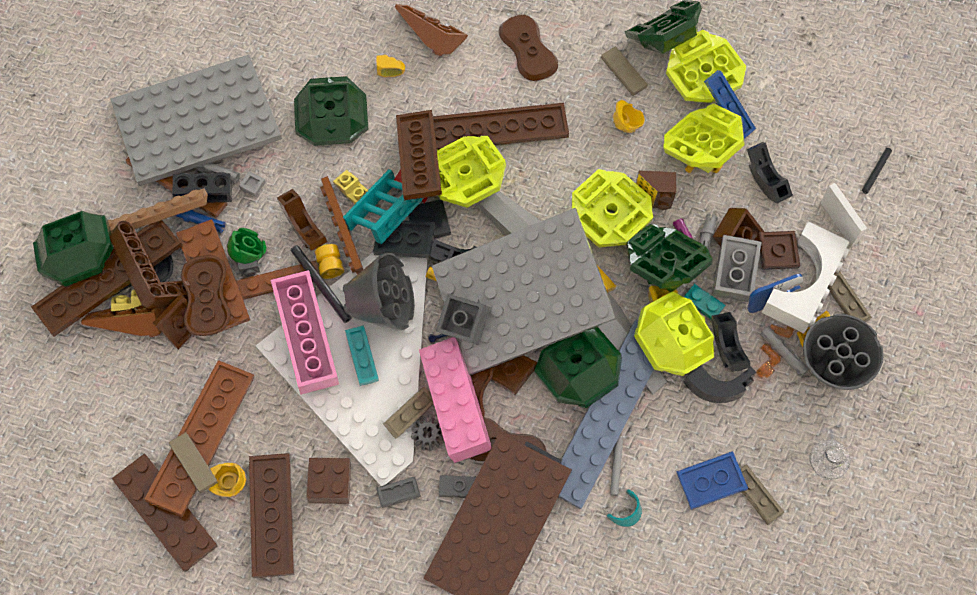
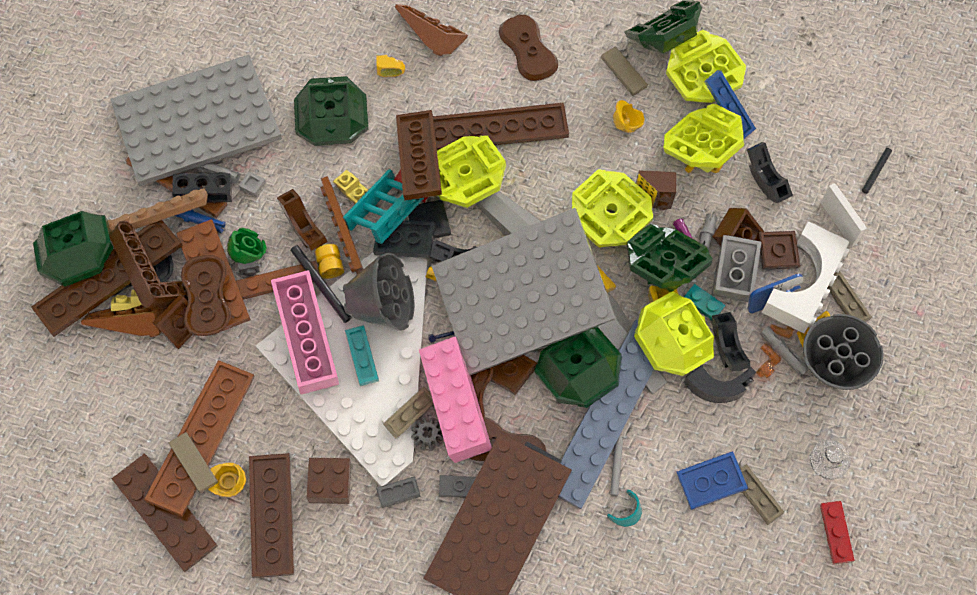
(463, 319): dark grey brick -> none
(837, 532): none -> red plate

